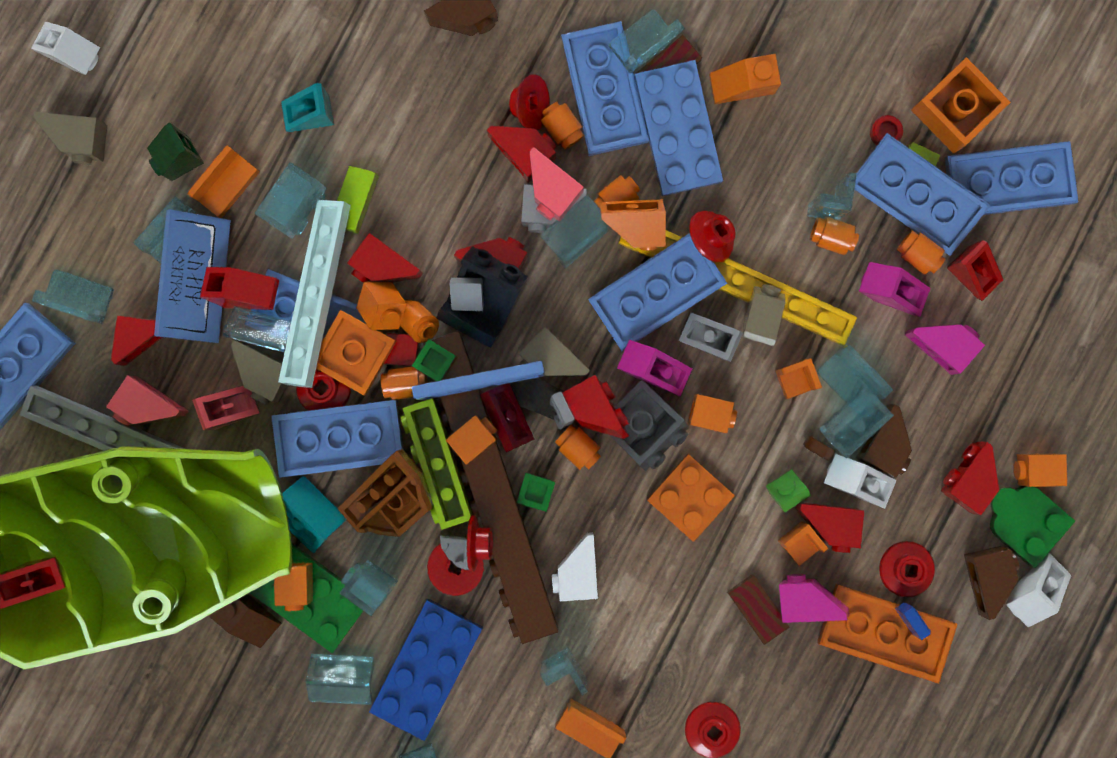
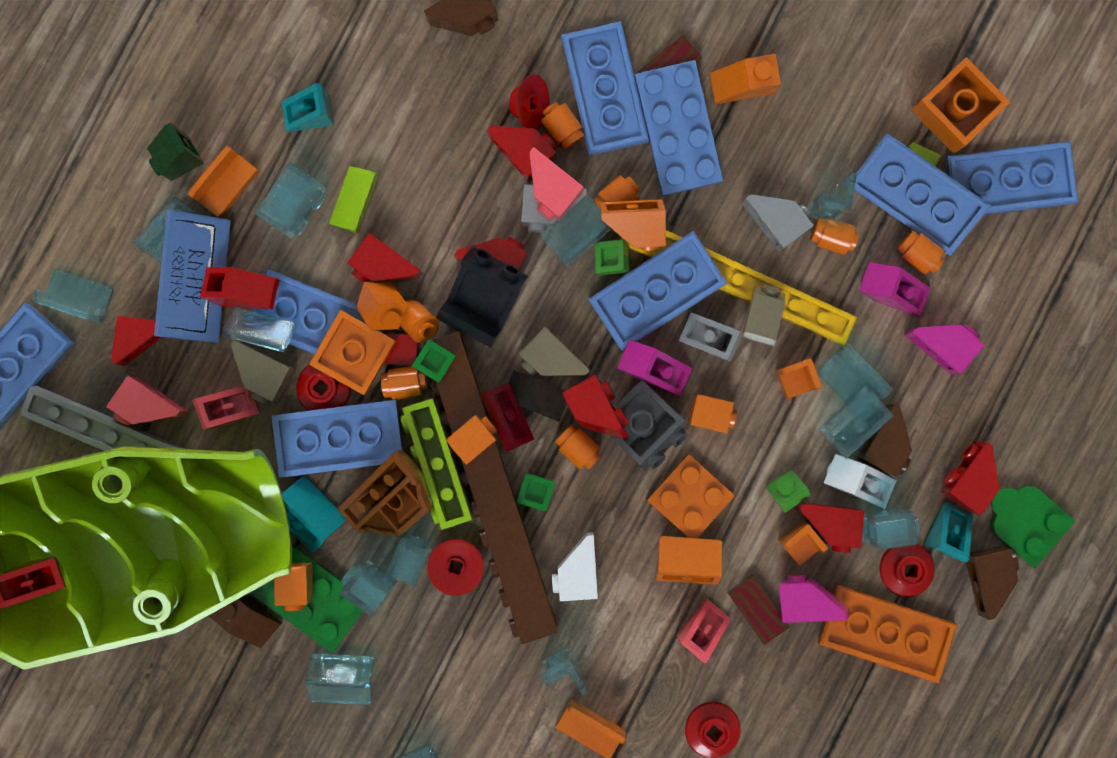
(66, 48): white slope -> none
(75, 135): dark tan slope -> none
(314, 293): light aqua plate -> none
(409, 560): none -> clear light blue brick
(426, 669): blue plate -> none
(455, 549): light grey tile -> none
(466, 294): light grey tile -> none
(478, 380): medium blue tile -> none
(478, 543): red piece -> none
(564, 416): light grey tile -> none
(611, 257): none -> bright green plate
(644, 40): clear light blue panel -> none
(689, 560): none -> orange panel
(704, 630): none -> coral slope
(712, 235): red piece -> none
(778, 218): none -> light grey slope
(819, 448): reddish brown tile -> none
(883, 125): red tile -> none
(890, 528): none -> clear light blue brick
(913, 621): blue tile -> none
(951, 532): none -> teal slope
(977, 270): red slope -> none
(1039, 592): white slope -> none
(1041, 470): orange brick -> none

